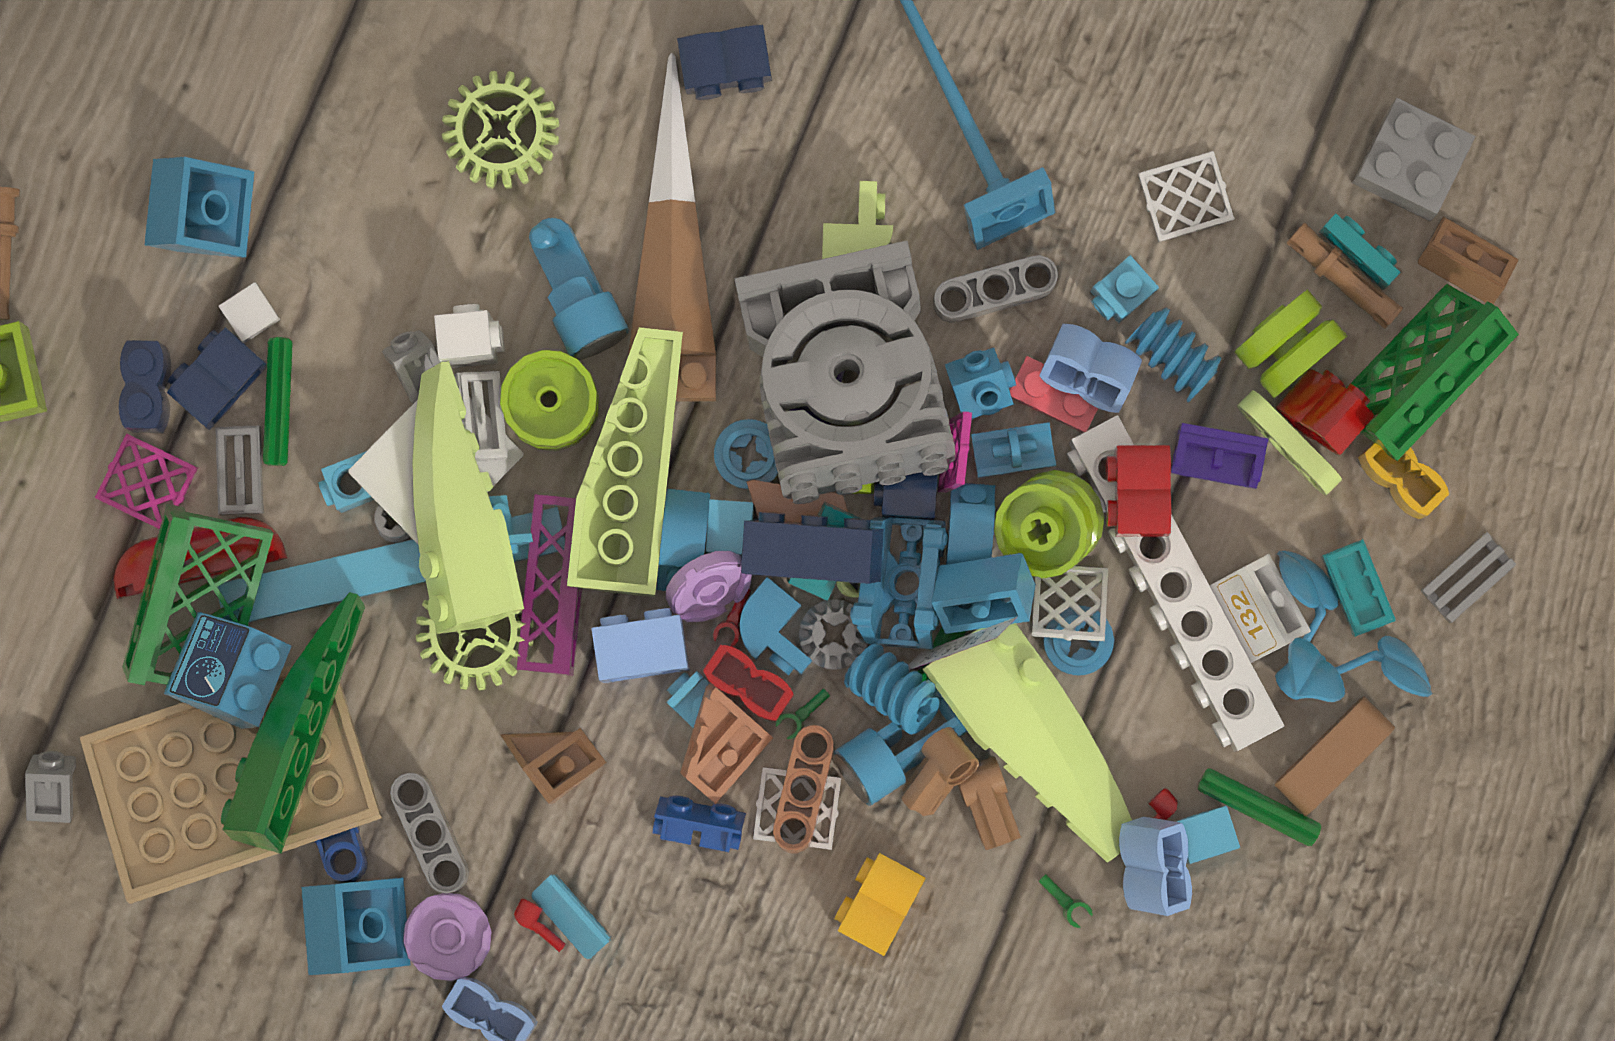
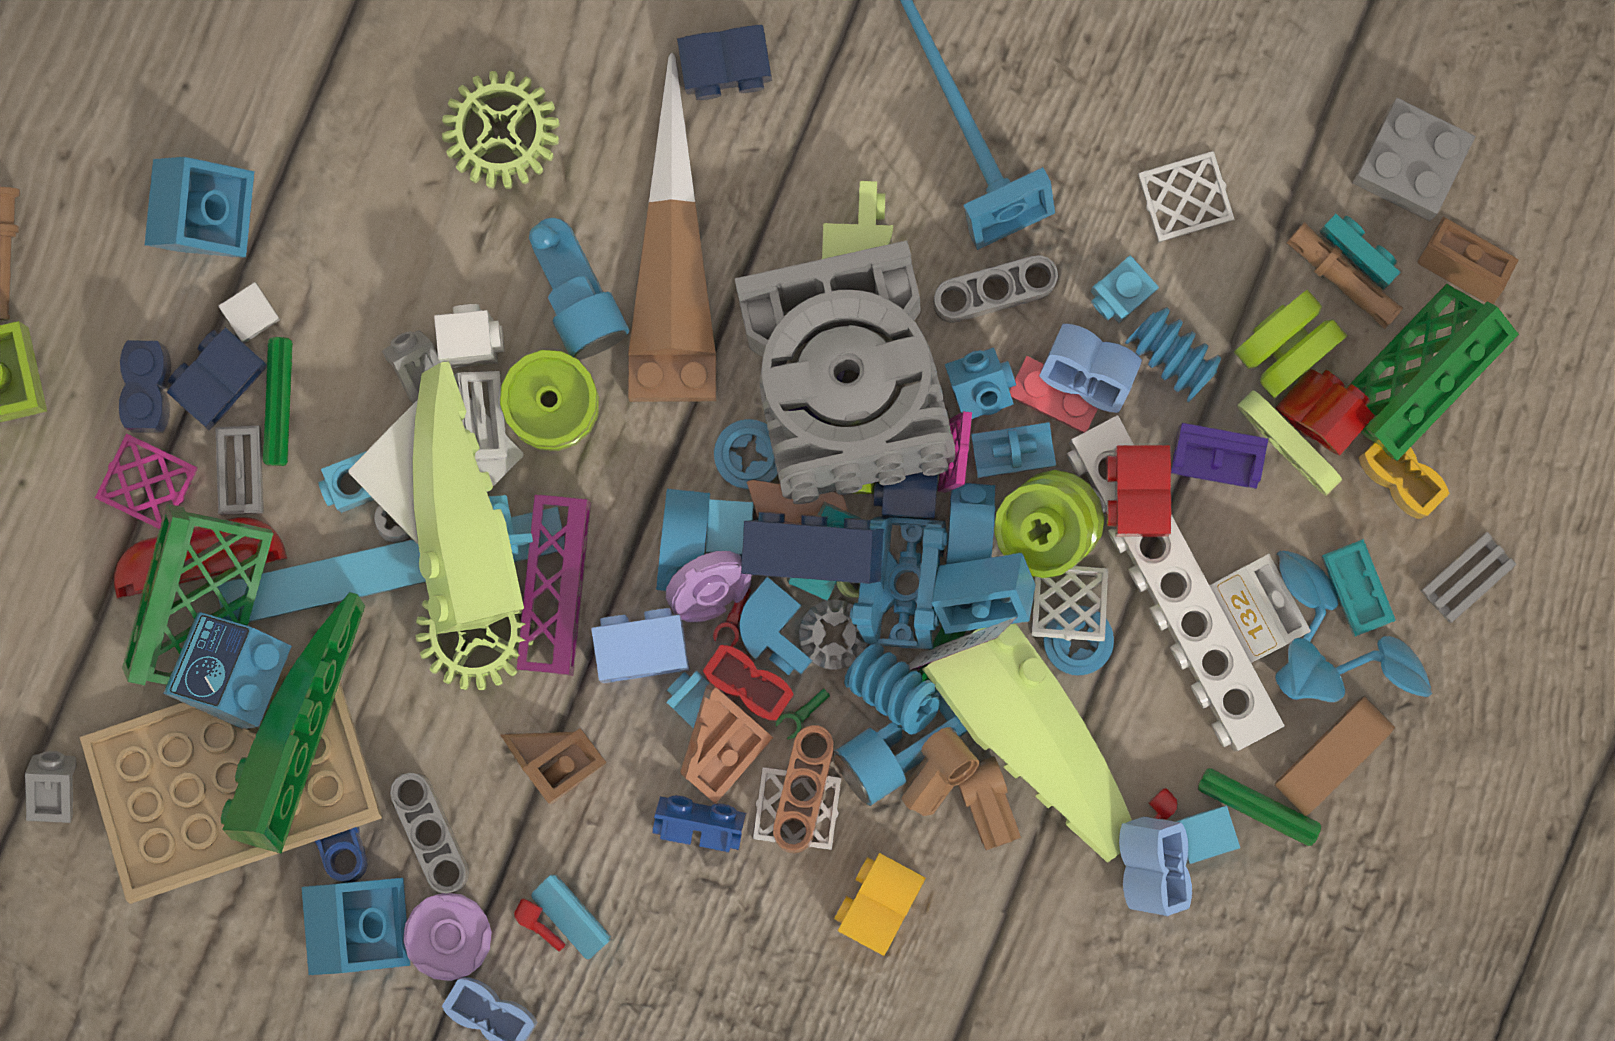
(627, 476): yellowish green wedge -> none
(1064, 900): green hand -> none

